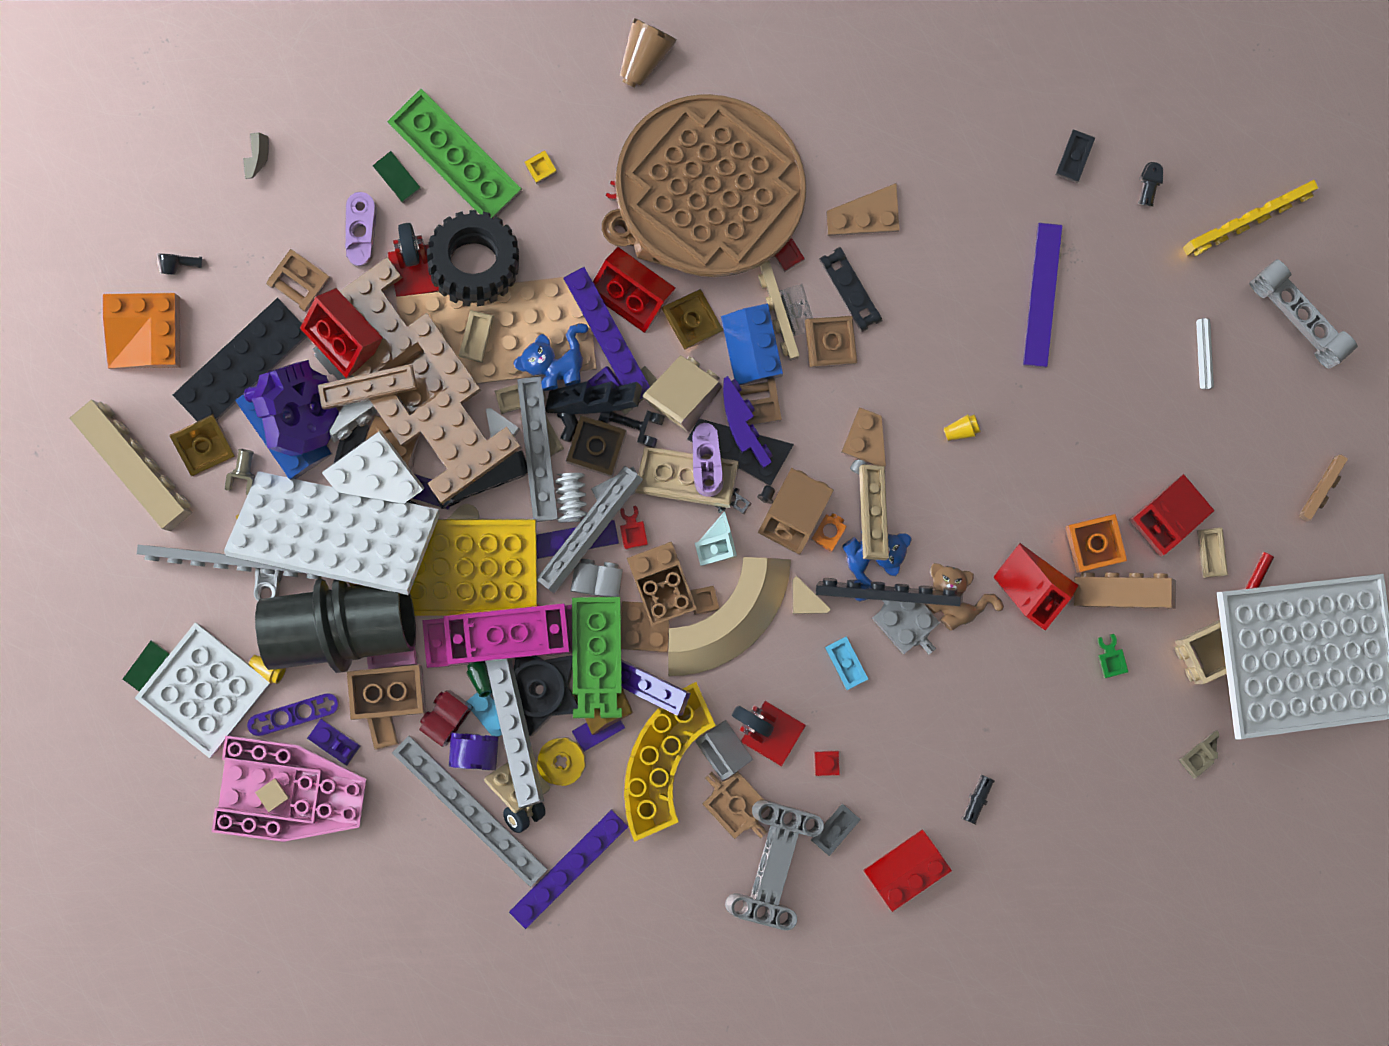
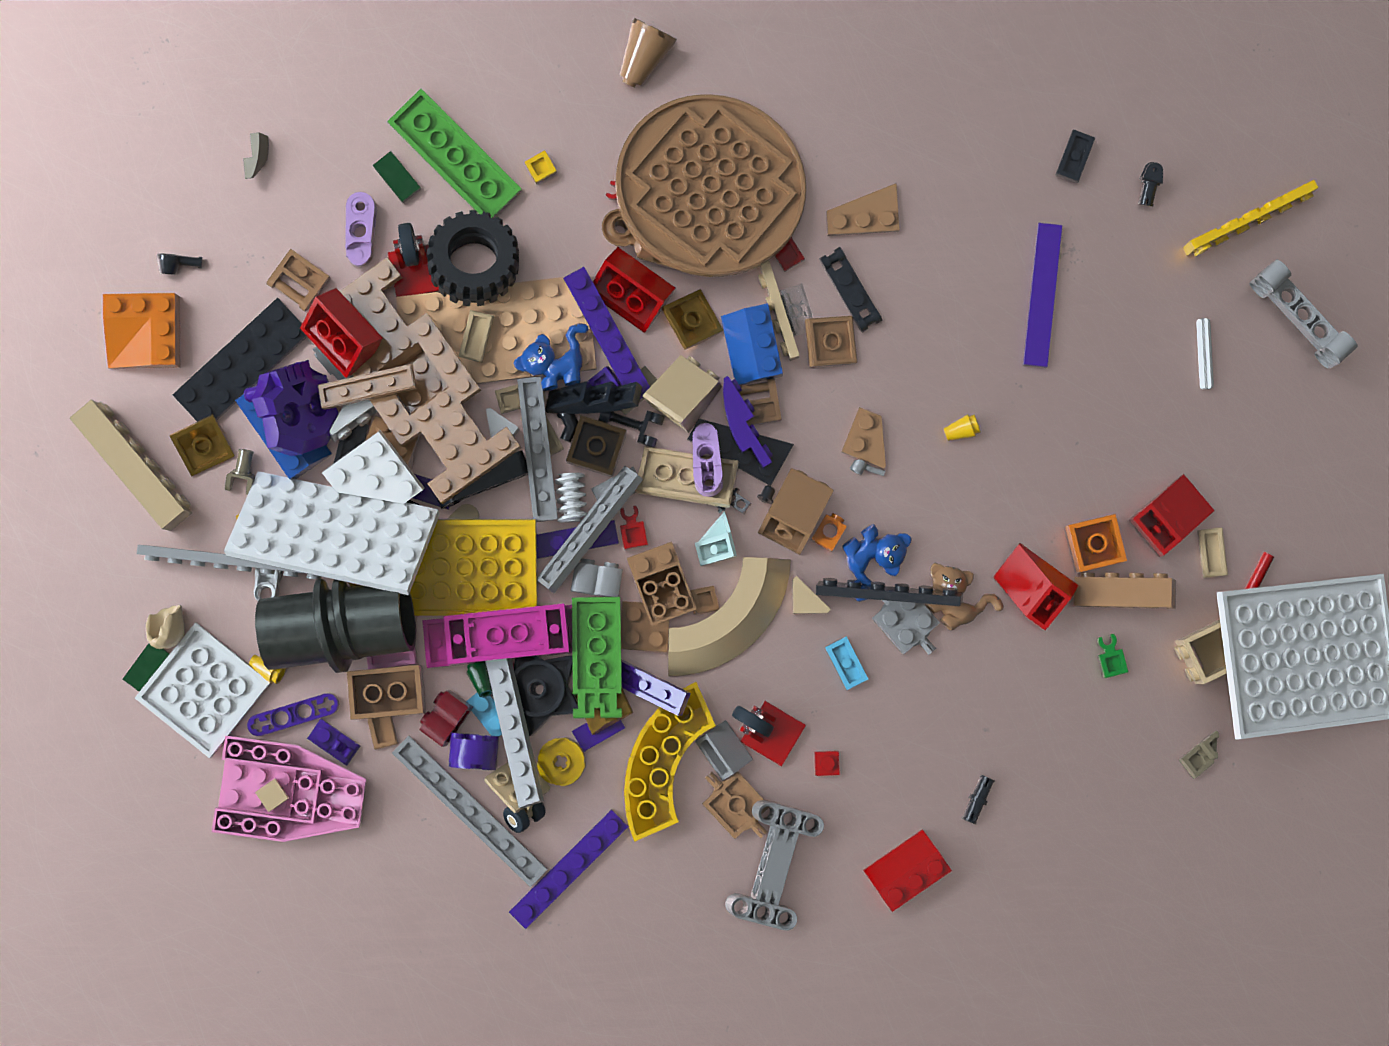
(165, 627): none -> tan hair
(836, 829): dark grey plate -> none
(873, 512): tan tile -> none
(1319, 496): medium nougat plate -> none

